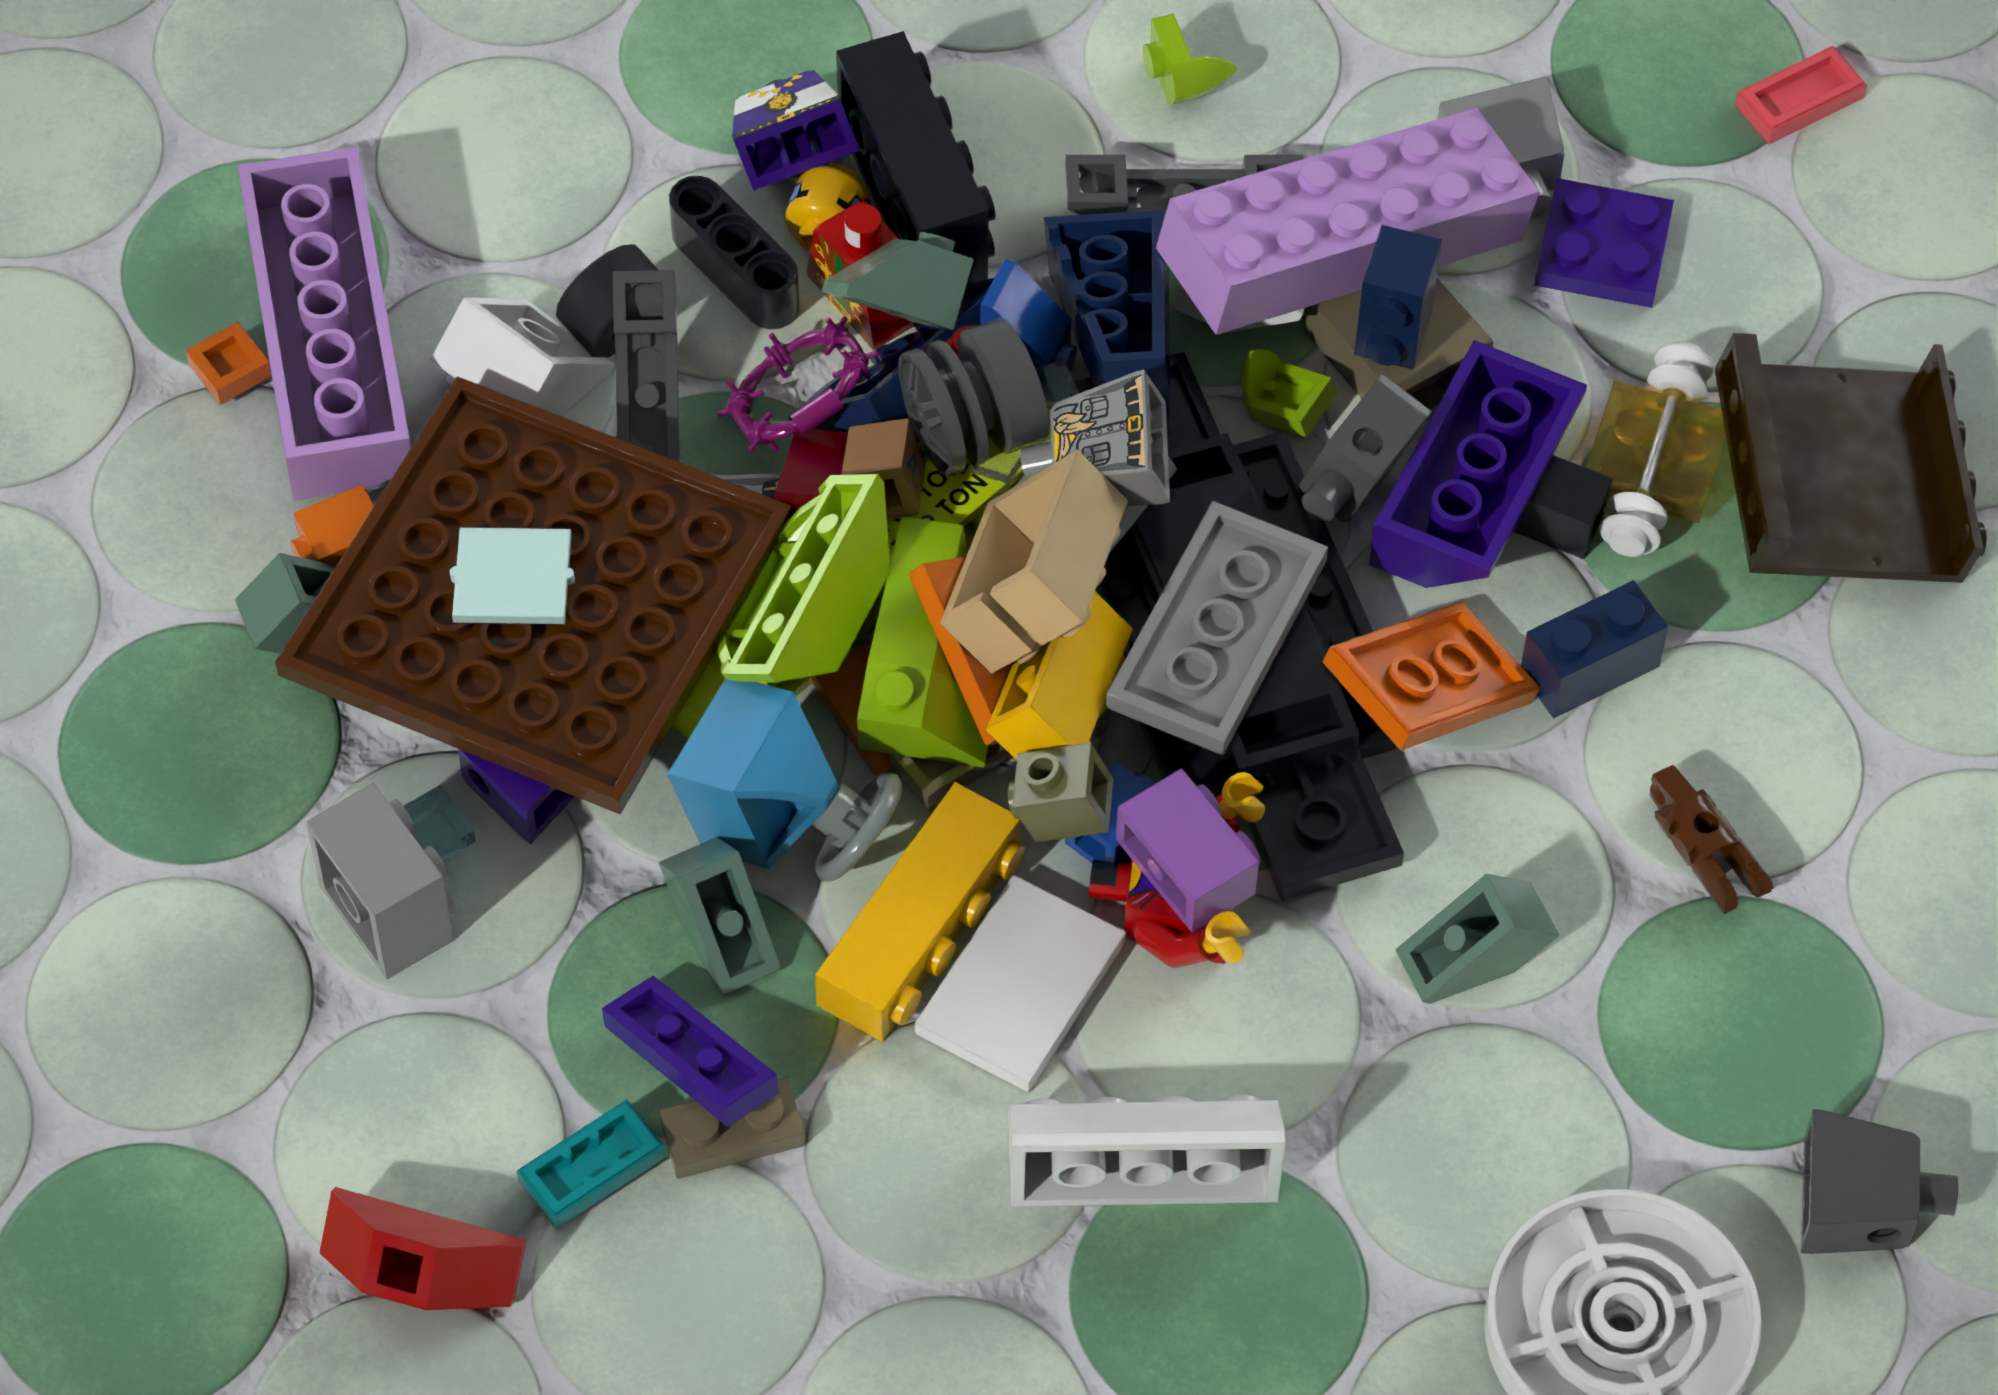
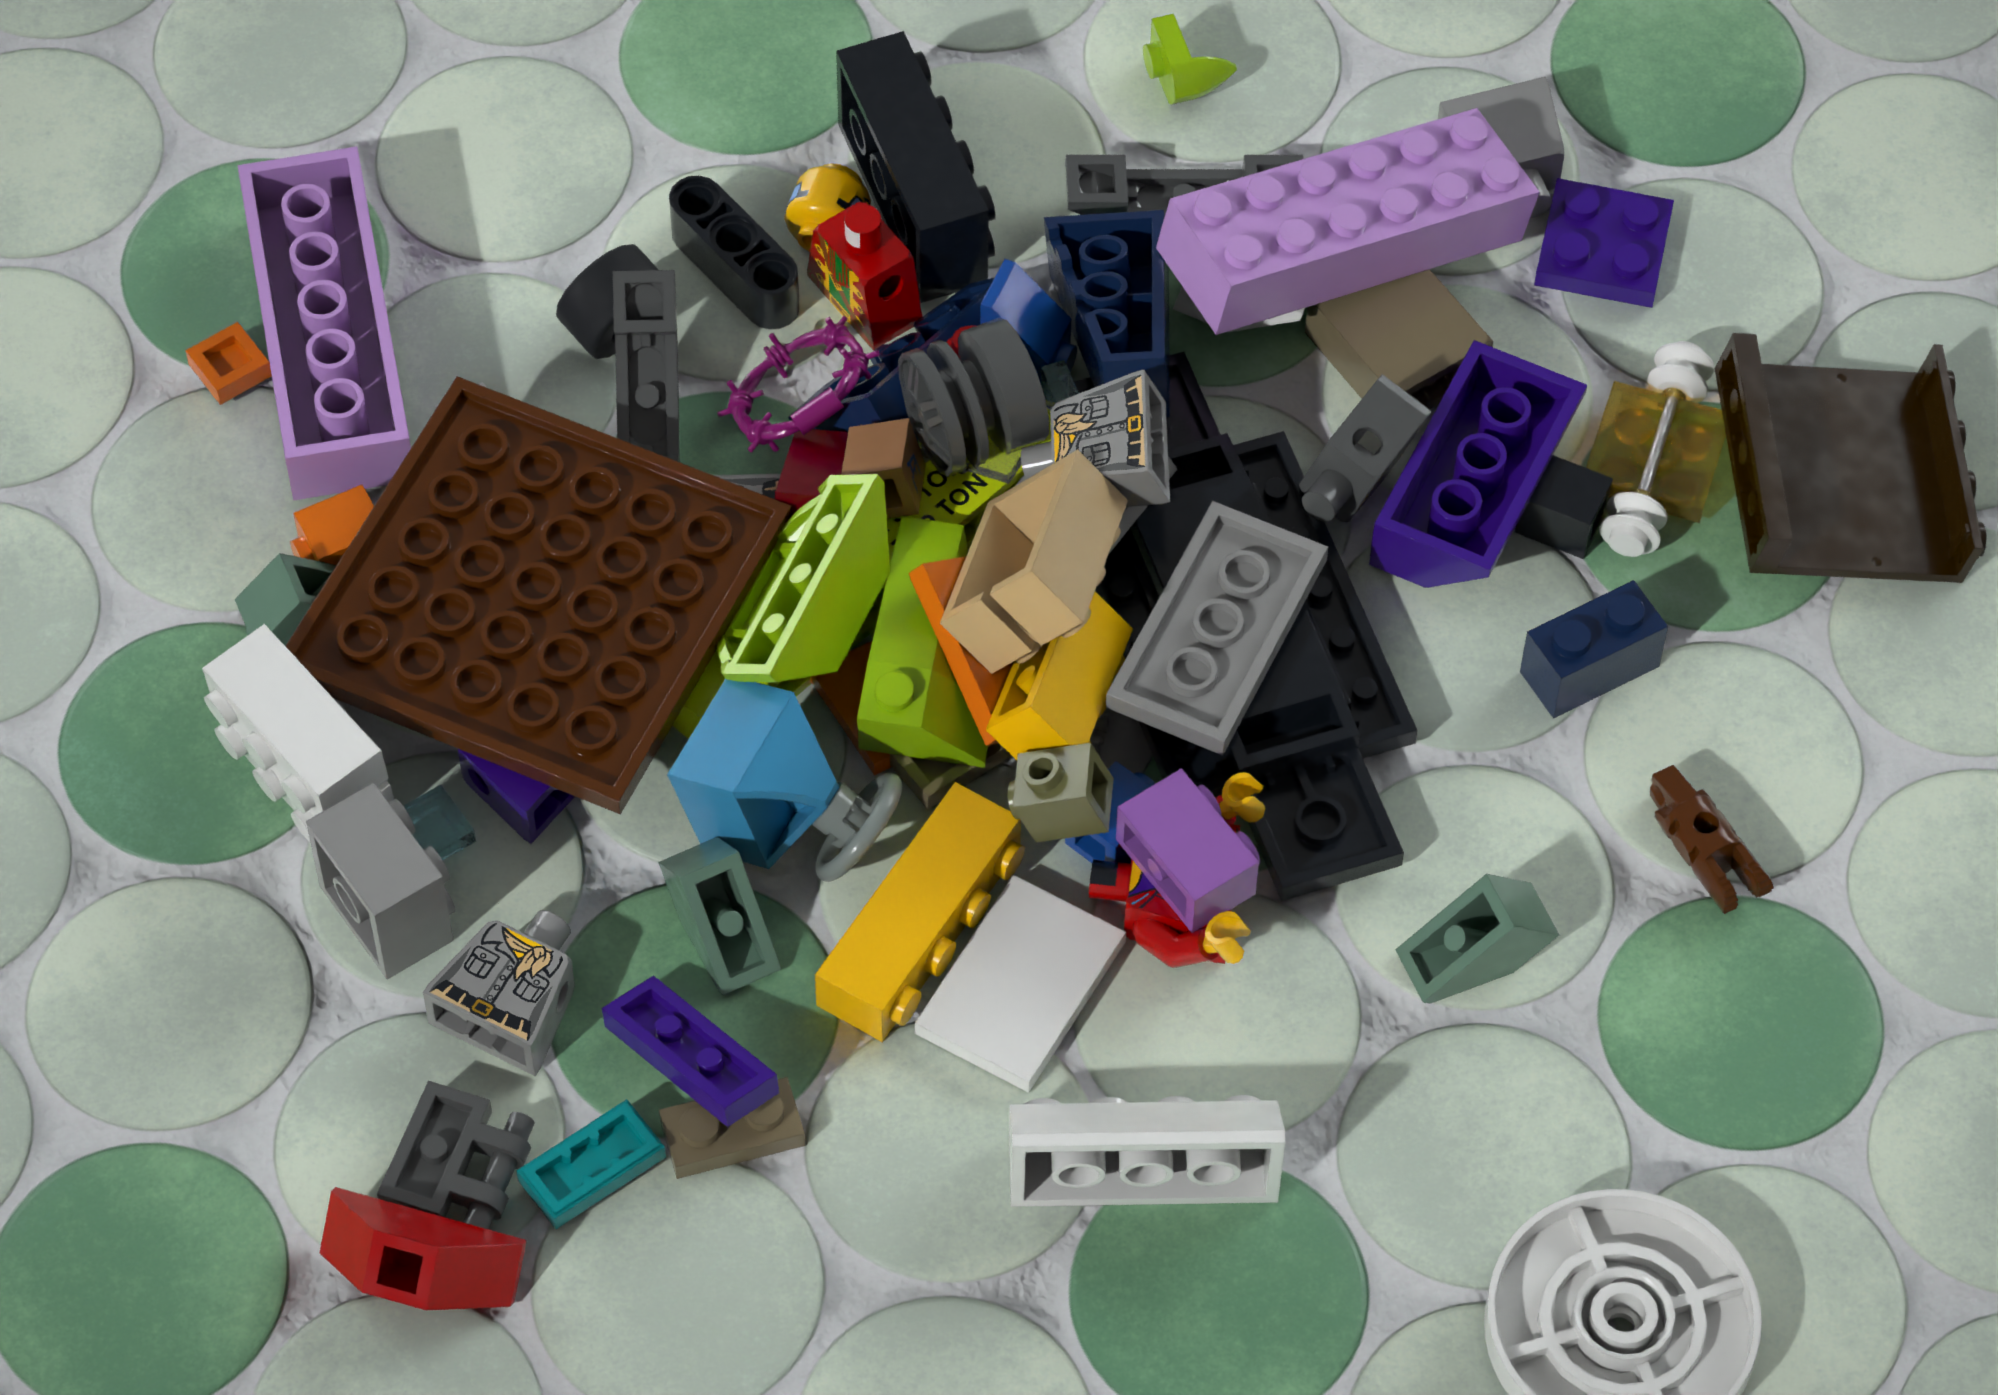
(289, 728): none -> white piece
(439, 1147): none -> dark grey plate
(506, 990): none -> light grey torso
(512, 575): light aqua piece -> none
(518, 354): white slope -> none
(790, 128): dark purple torso -> none
(908, 280): sand green slope -> none
(1284, 393): lime plate -> none
(1397, 297): dark blue brick -> none
(1431, 675): orange tile -> none
(1800, 94): coral tile -> none
(1865, 1186): dark grey torso -> none

